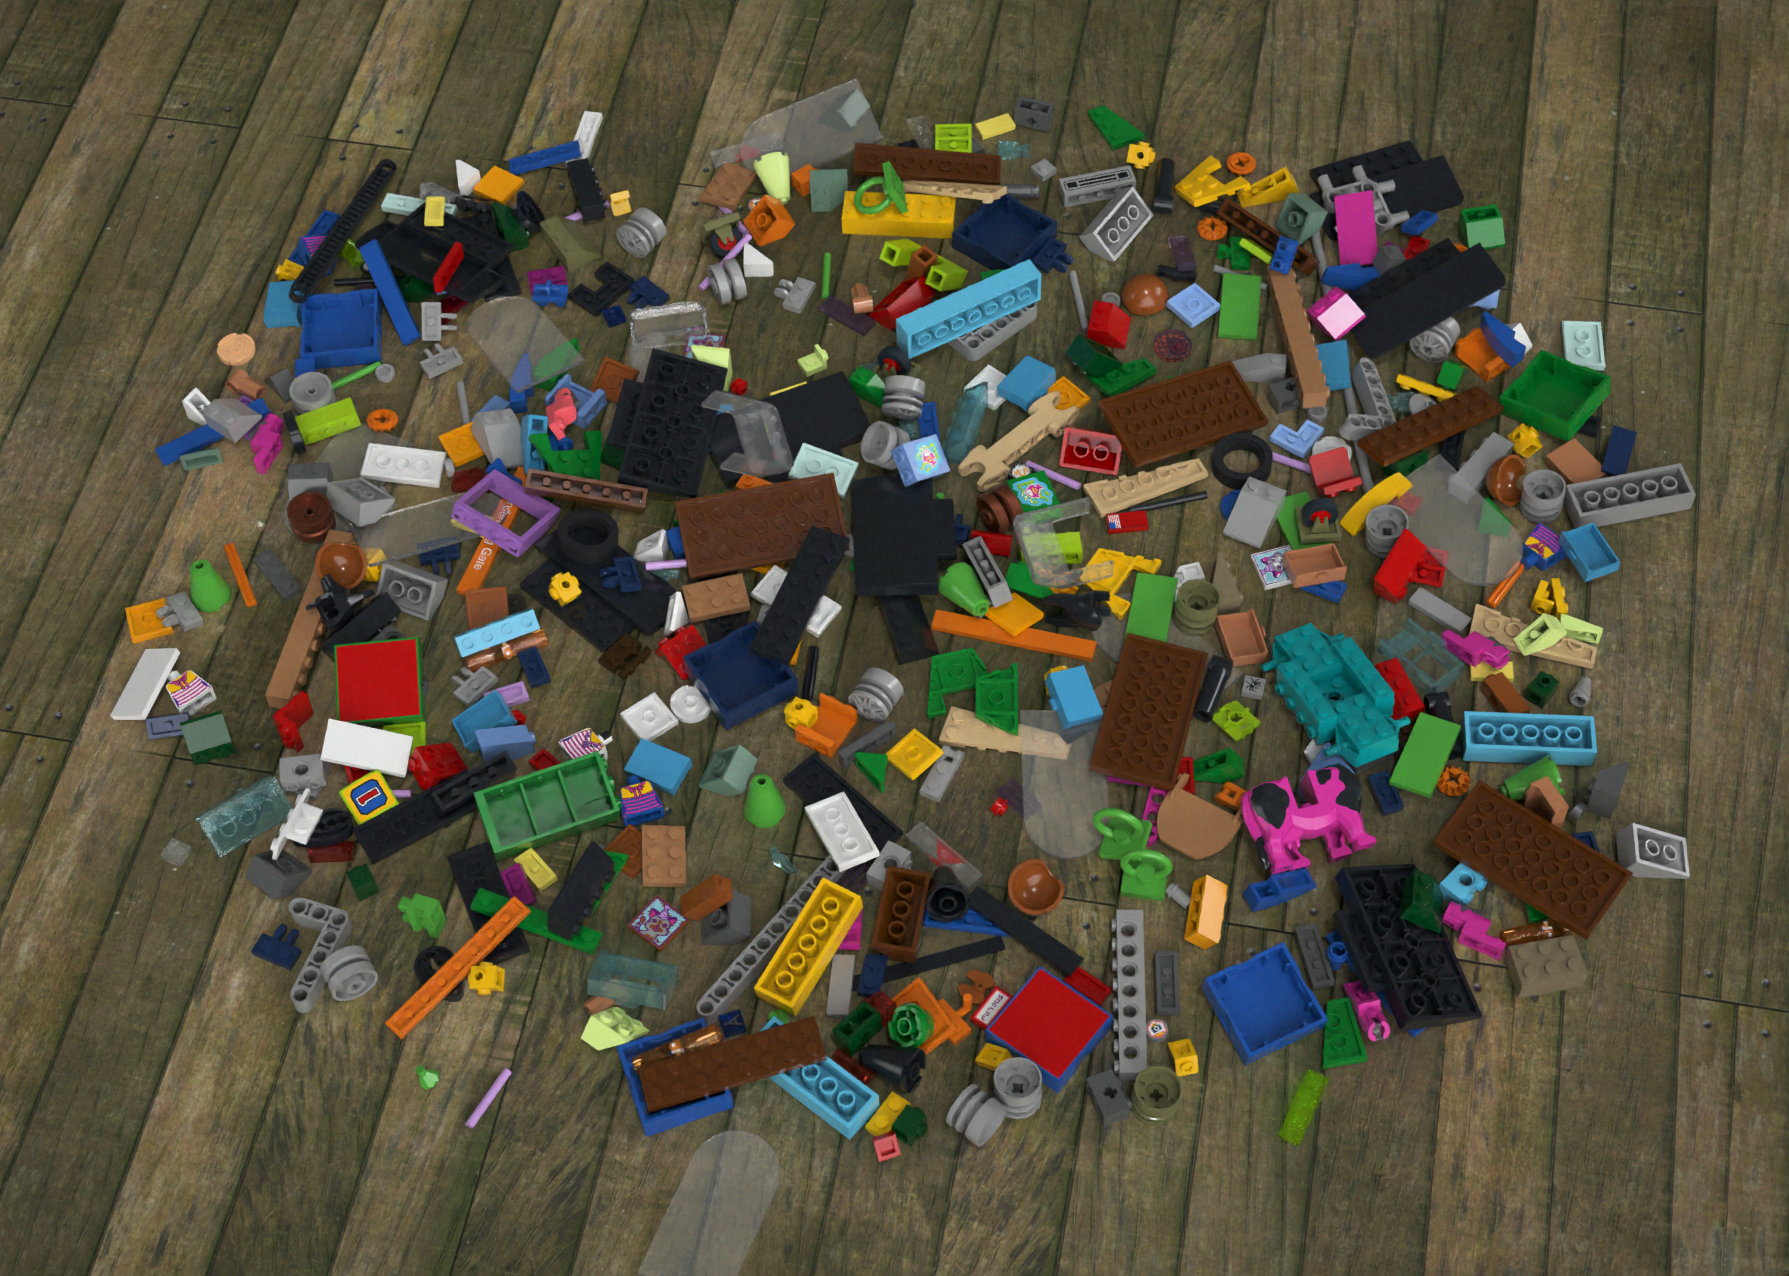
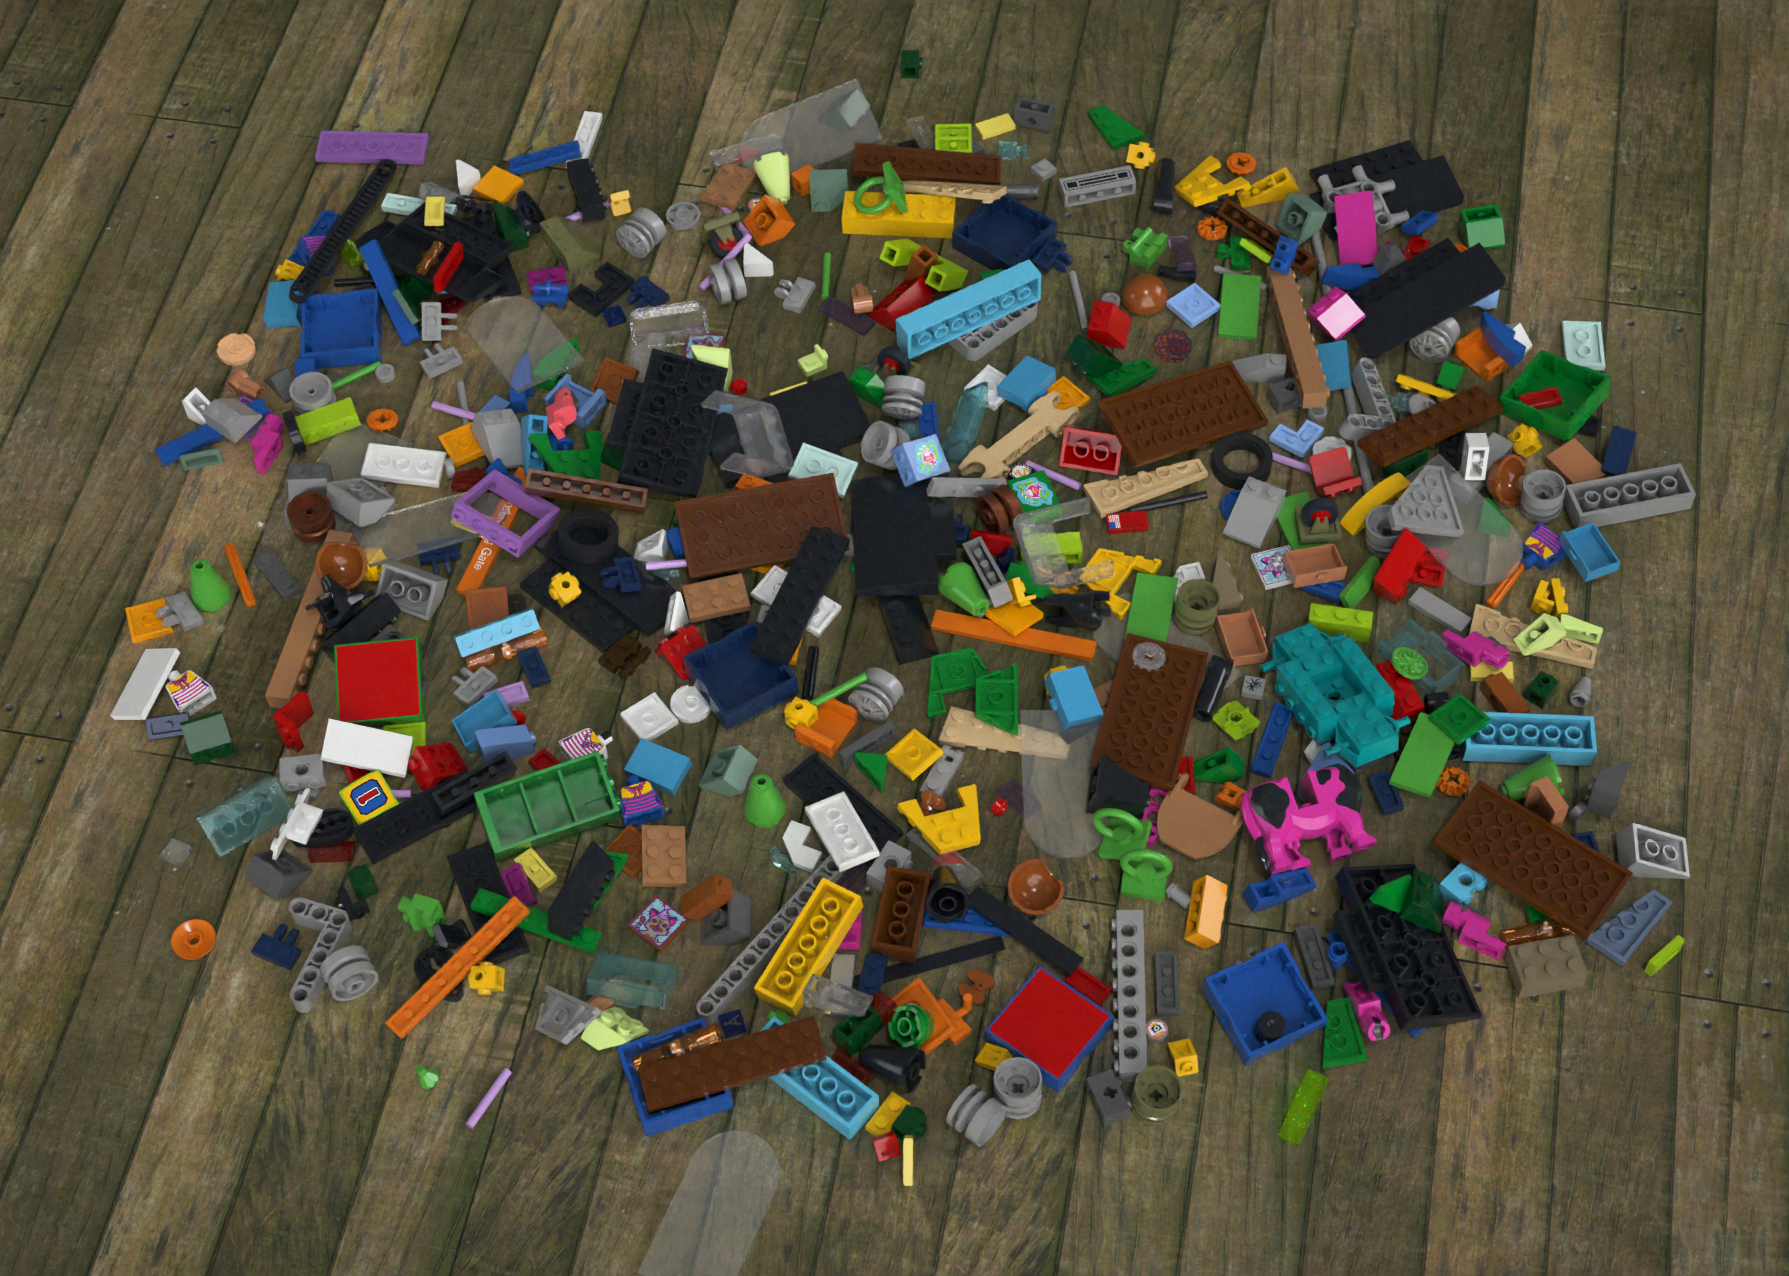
(190, 932): none -> orange dish
(354, 911): none -> black bracket
(372, 147): none -> medium lavender plate
(408, 304): none -> dark green tile
(430, 257): none -> clear orange pin
(451, 935): none -> black bracket
(453, 410): none -> lavender bar
(564, 1015): none -> light grey wing
(683, 217): none -> light grey wheel
(800, 855): none -> white tile
(834, 997): none -> clear slope
(839, 689): none -> bright green bar
(908, 1160): none -> light yellow tile
(910, 63): none -> dark green brick
(931, 801): none -> dark orange piece
(948, 829): none -> yellow wing
(962, 486): none -> light grey plate
(990, 1008): tile -> none
(1004, 559): none -> clear blue tile
(1017, 591): none -> yellow bracket
(1116, 225): light grey slope -> none
(1116, 788): none -> black slope
(1146, 247): none -> bright green hips
(1151, 650): none -> clear gear
(1269, 1027): none -> black piece
(1272, 741): none -> blue tile
(1335, 620): none -> lime brick
(1360, 584): none -> bright green tile
(1392, 894): none -> green slope
(1409, 663): none -> bright green wheel
(1427, 506): none -> light grey plate
(1459, 719): none -> green tile
(1475, 456): none -> white brick
(1542, 399): none -> red tile
(1630, 927): none -> sand blue wing
(1664, 955): none -> lime tile

